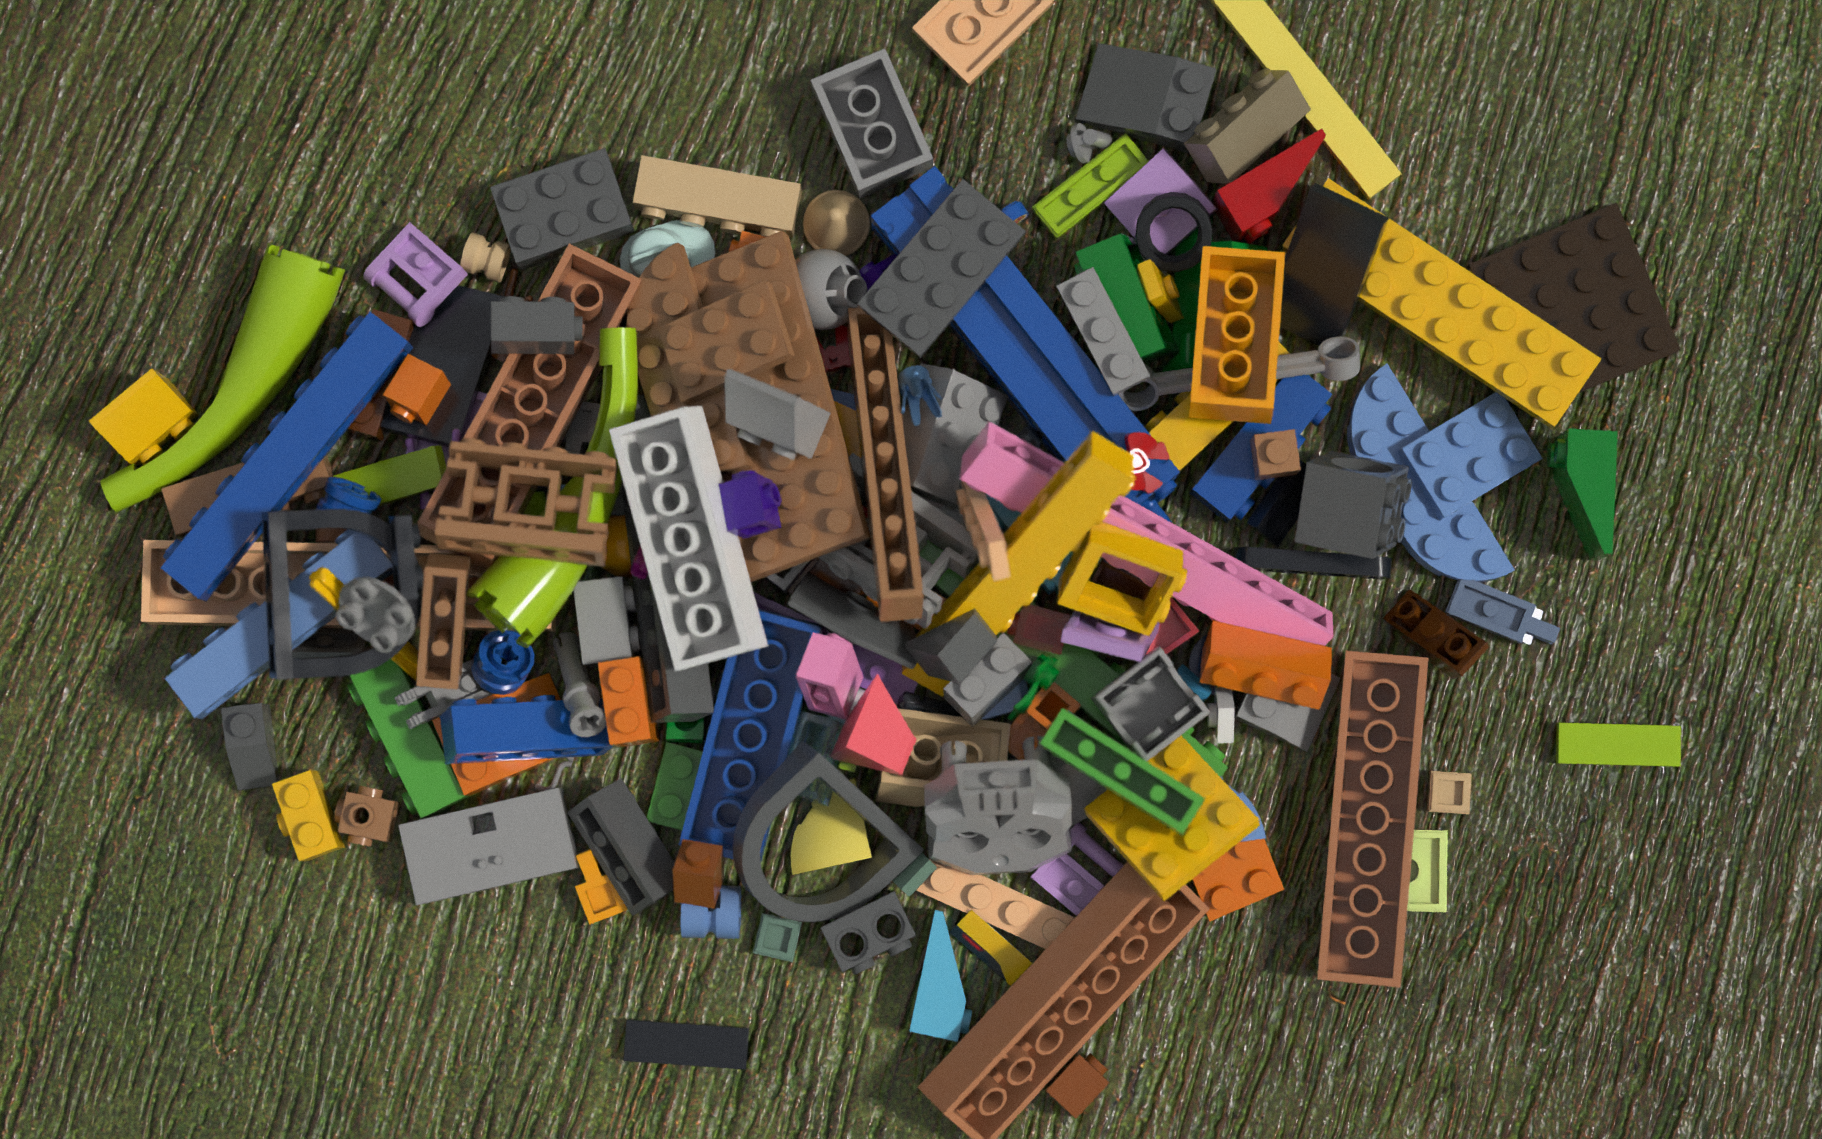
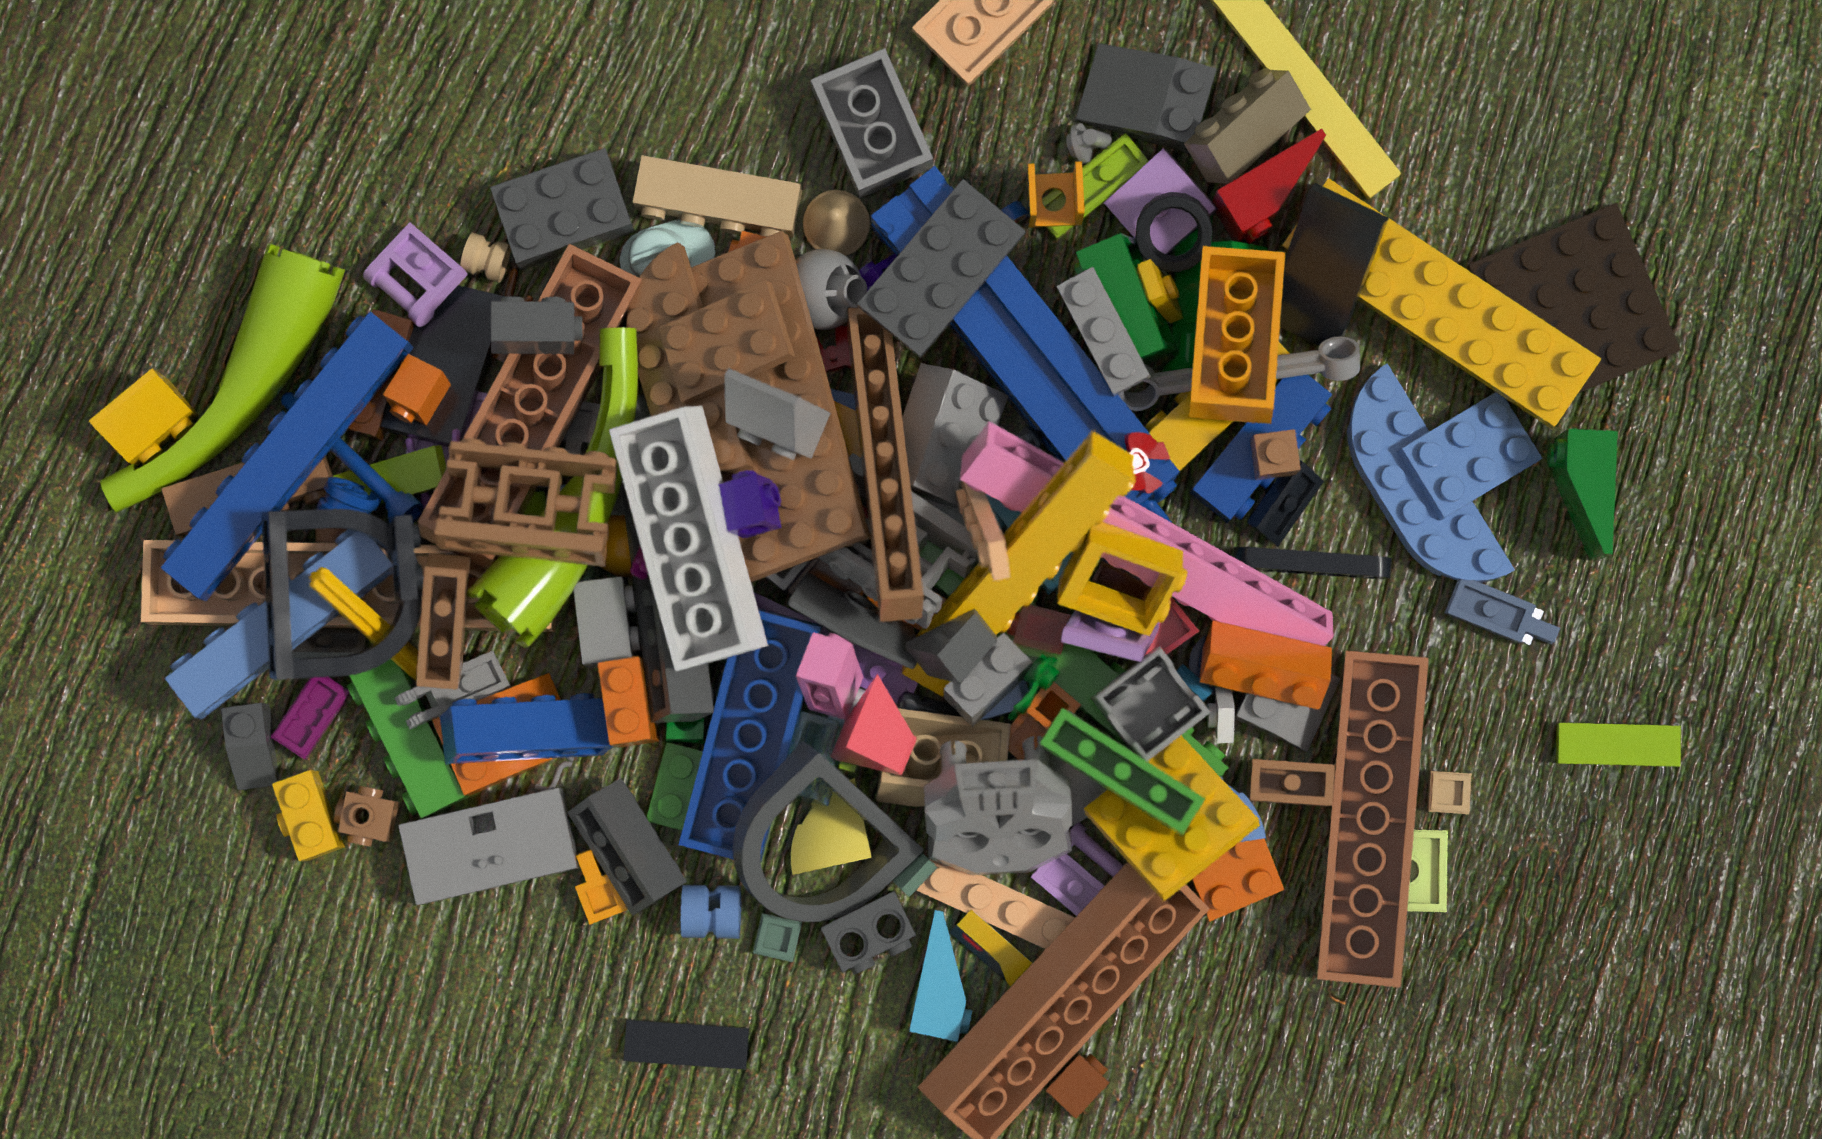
(310, 715): none -> magenta plate
(375, 613): light grey dish -> none
(396, 502): none -> blue piece
(489, 670): blue wheel -> none
(580, 695): light grey pin -> none
(698, 873): dark orange brick -> none
(915, 384): flat silver piece -> none
(1069, 184): none -> light orange piece
(1290, 782): none -> medium nougat brick
(1353, 504): dark grey brick -> none
(1435, 635): reddish brown slope -> none

